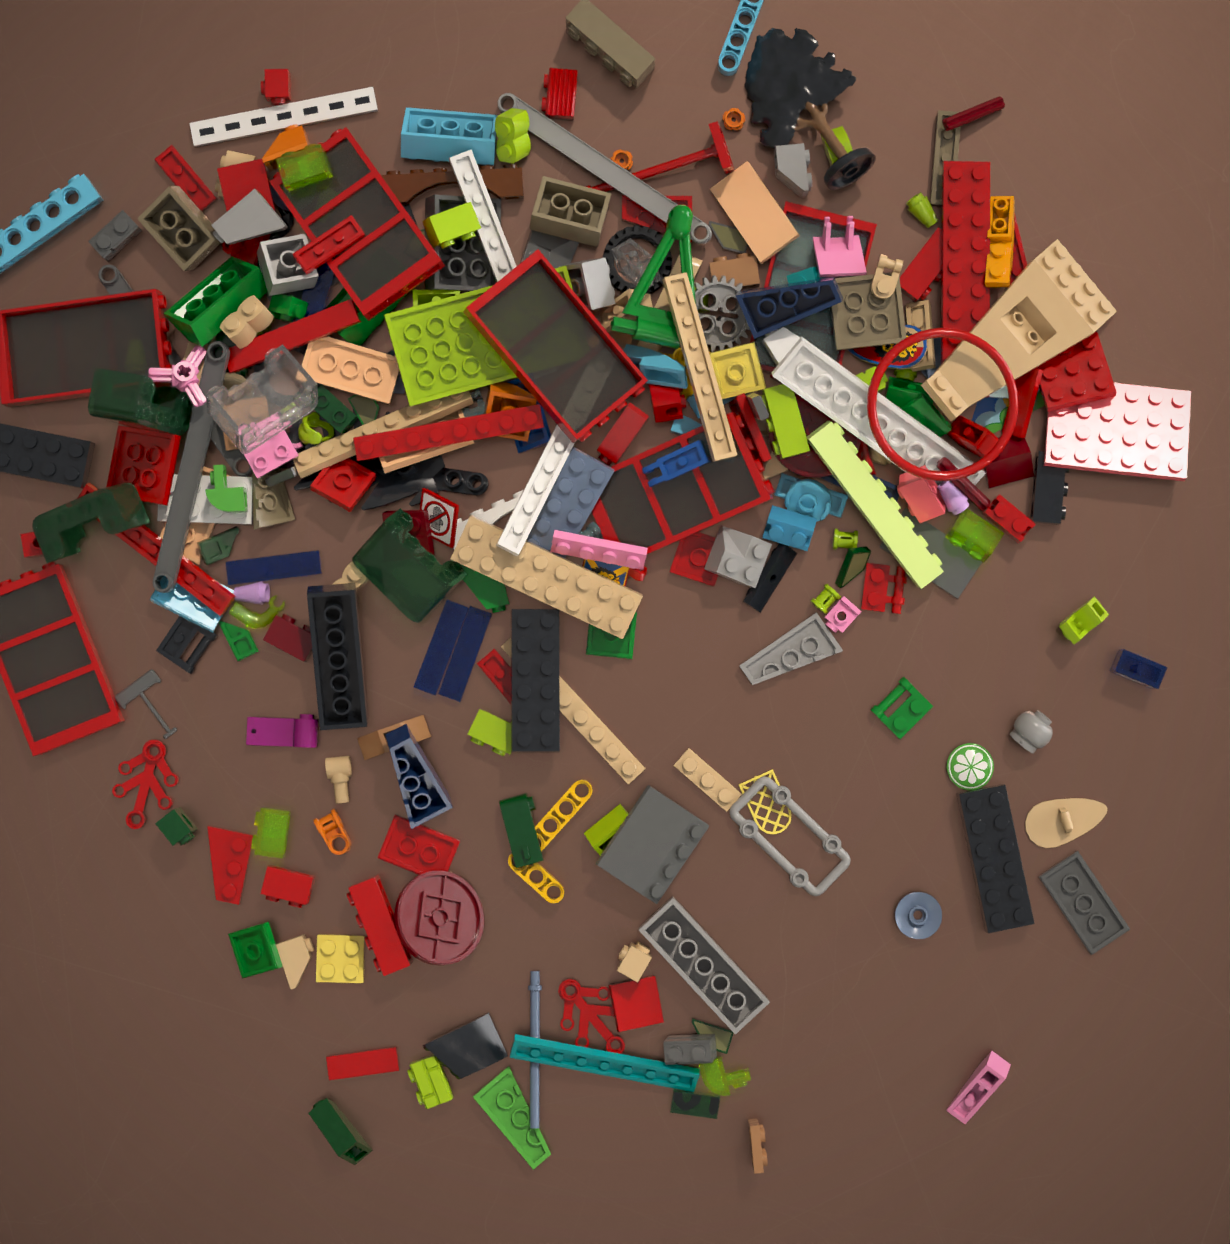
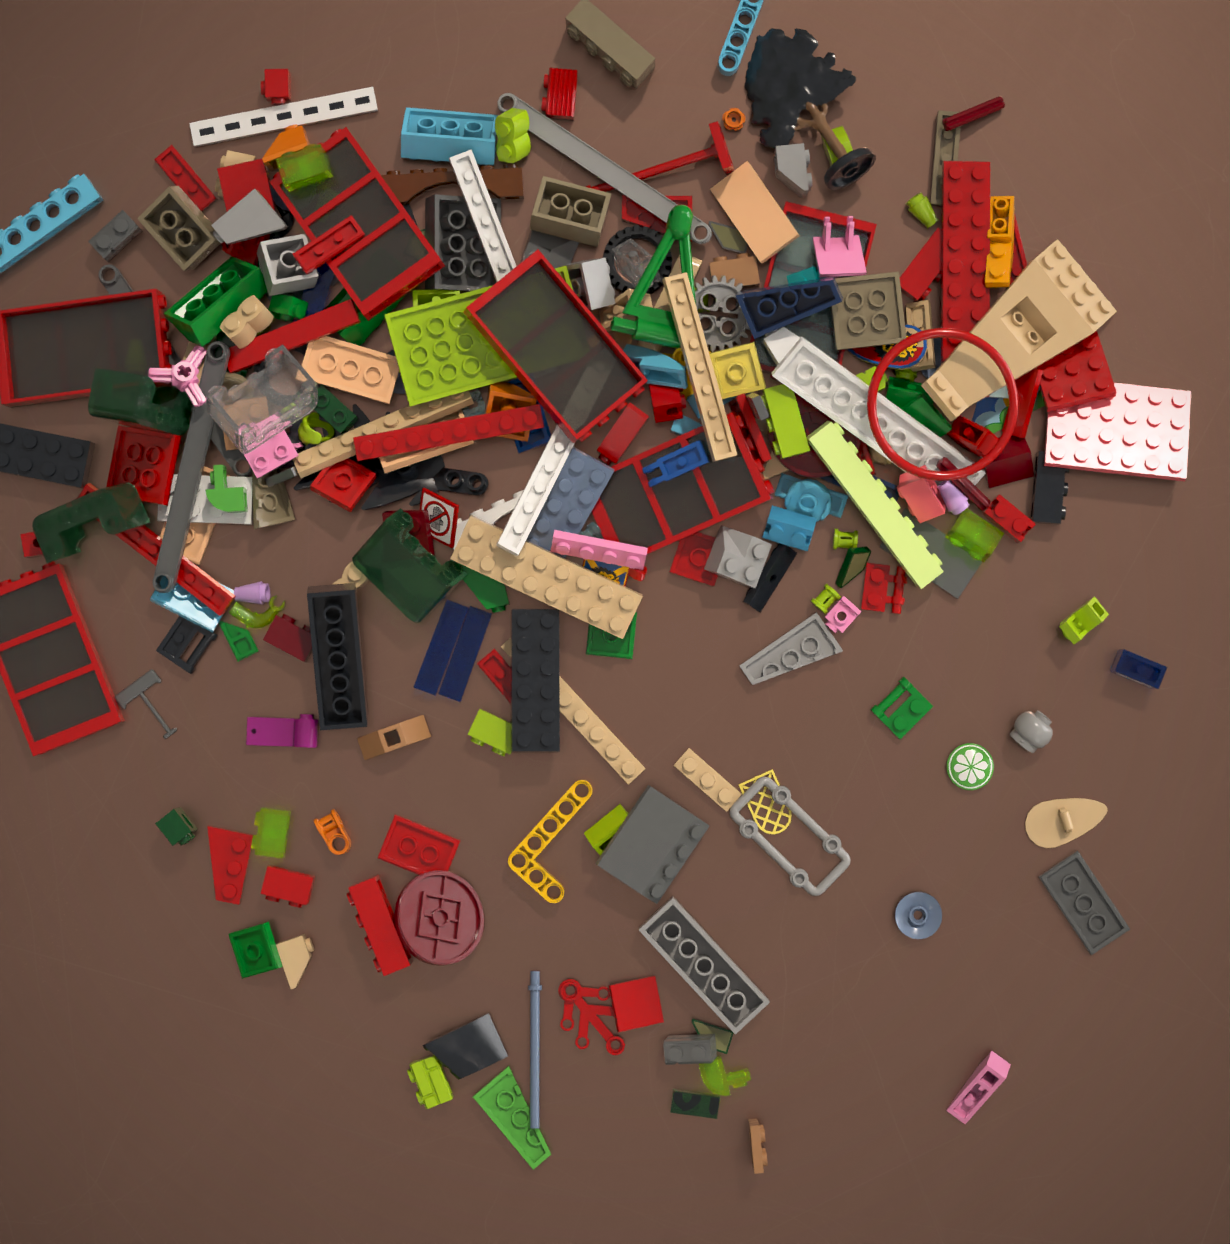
(146, 780): red plant -> none
(217, 546): dark green tile -> none
(273, 567): clear blue plate -> none
(338, 771): tan pin -> none
(339, 1131): dark green slope -> none
(340, 958): light yellow plate -> none
(362, 1063): red tile -> none
(365, 408): olive tile -> none
(418, 782): dark blue wedge -> none
(451, 225): lime brick -> none
(520, 829): dark green door -> none
(604, 1063): teal plate -> none
(626, 156): orange plate -> none
(634, 960): tan brick -> none
(884, 285): tan plate -> none
(995, 858): black brick -> none

